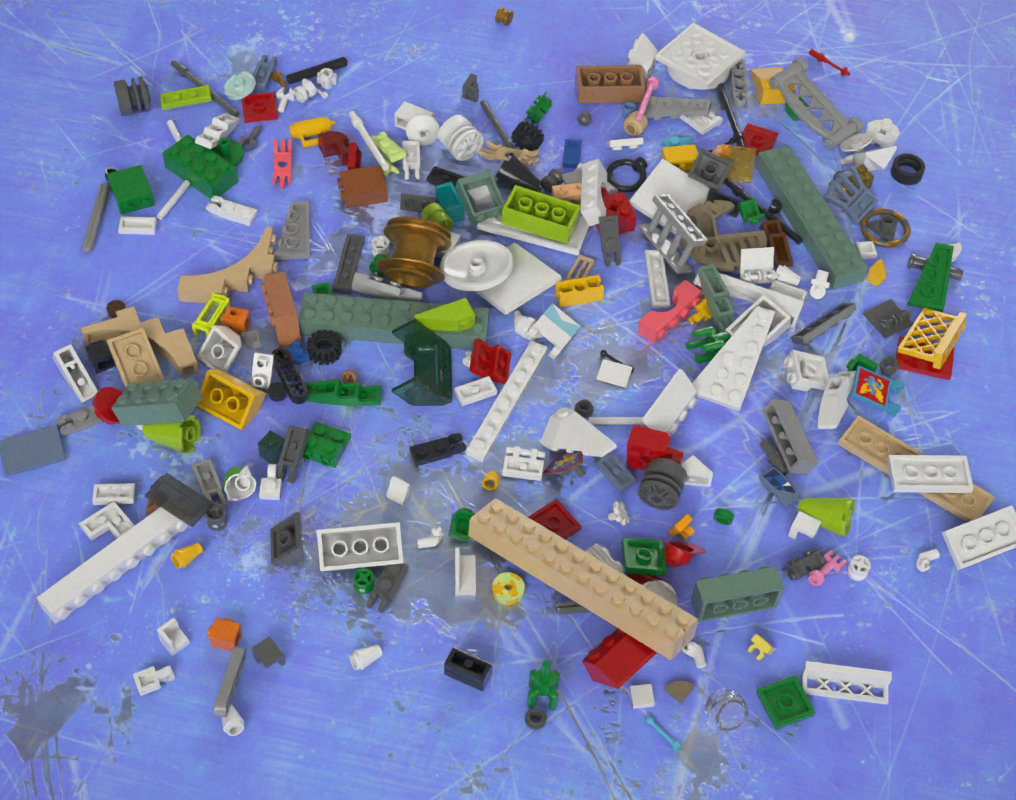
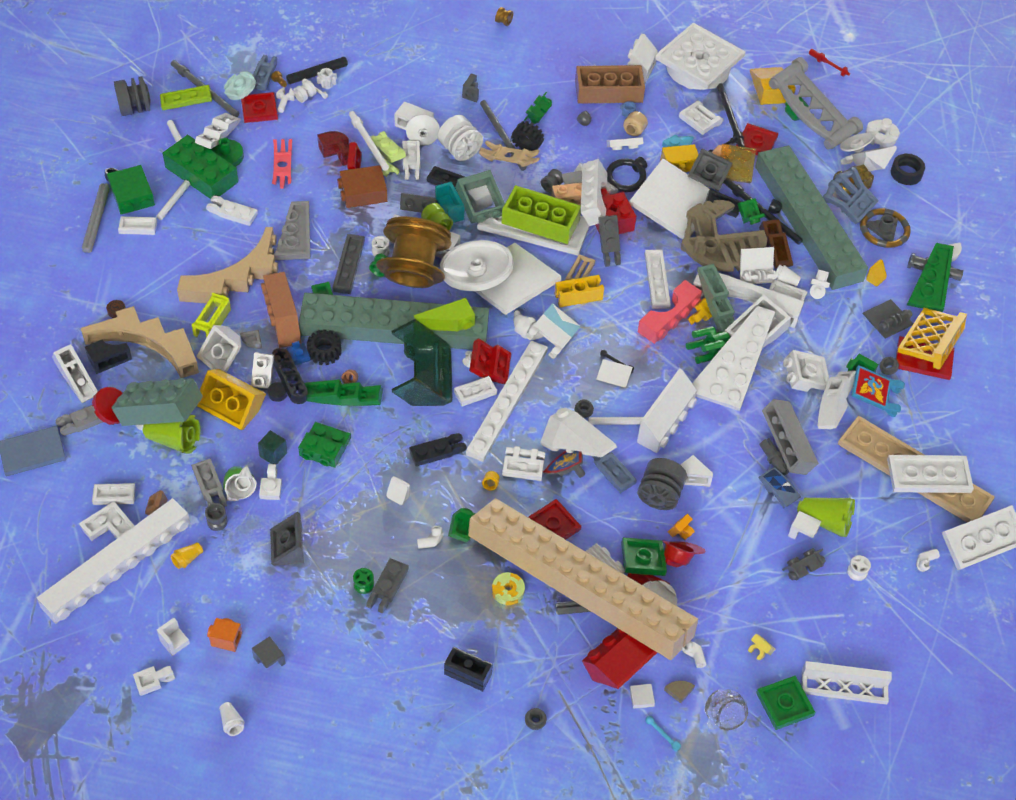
(134, 357): tan plate -> none
(178, 499): clear smoke piece -> none
(230, 682): light grey beam -> none
(236, 319): orange brick -> none
(252, 143): flat silver bar -> none
(292, 453): dark grey hinge -> none
(310, 128): yellow piece -> none
(360, 546): white slope -> none
(365, 656): white cone -> none
(381, 289): light grey bracket -> none
(465, 574): white panel -> none
(516, 173): black cone -> none
(544, 684): green plant -> none
(572, 153): blue tile -> none
(619, 514): white plant -> none
(649, 444): red hinge -> none
(651, 84): bright pink piece -> none
(675, 107): light grey wing -> none
(683, 224): light grey fence -> none
(723, 516): green tile -> none
(736, 82): light grey beam -> none
(736, 593): sand green brick -> none
(816, 577): bright pink hinge -> none
(827, 321): dark grey plate -> none
(866, 249): white tile -> none

